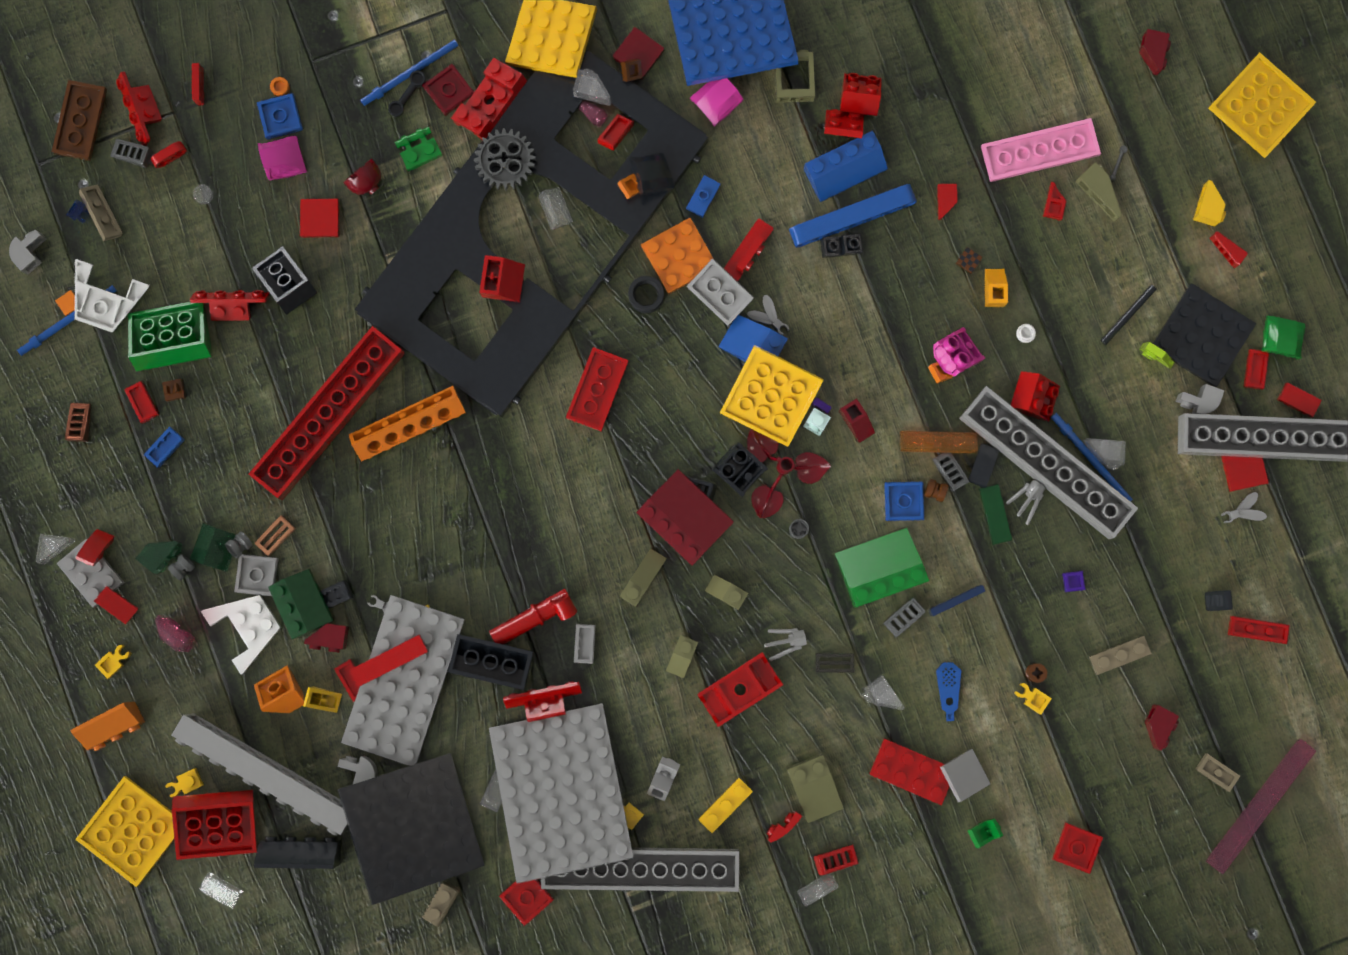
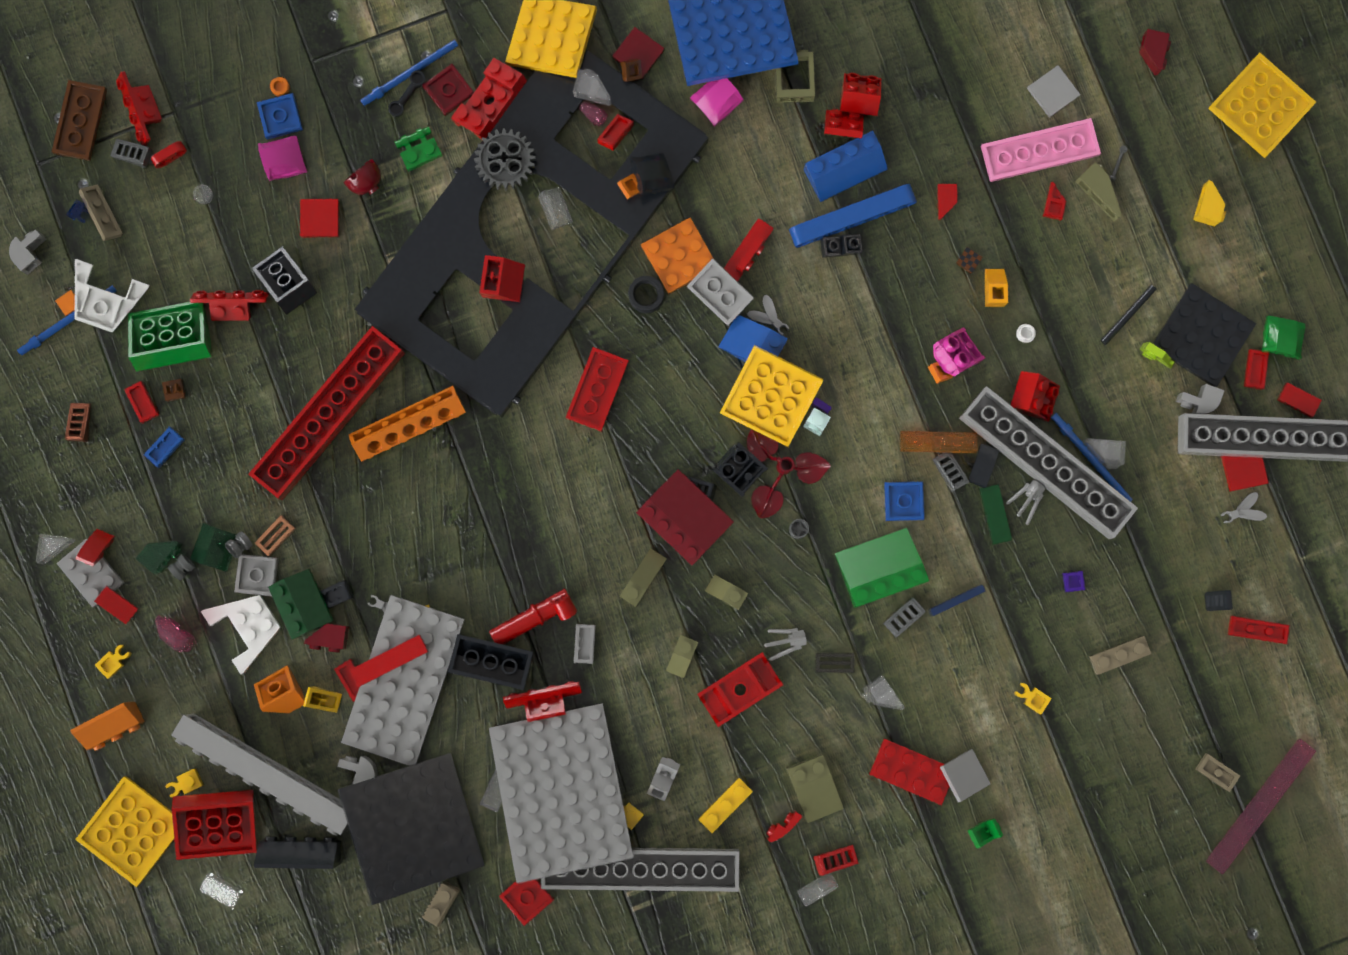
(197, 83): red tile -> none
(703, 196): blue plate -> none
(857, 420): dark red slope -> none
(936, 490): reddish brown wheel -> none
(949, 691): blue piece -> none
(1032, 673): reddish brown wheel -> none
(1053, 91): none -> light grey tile
(1077, 848): red tile -> none
(1159, 726): dark red slope -> none
(1231, 251): red slope -> none

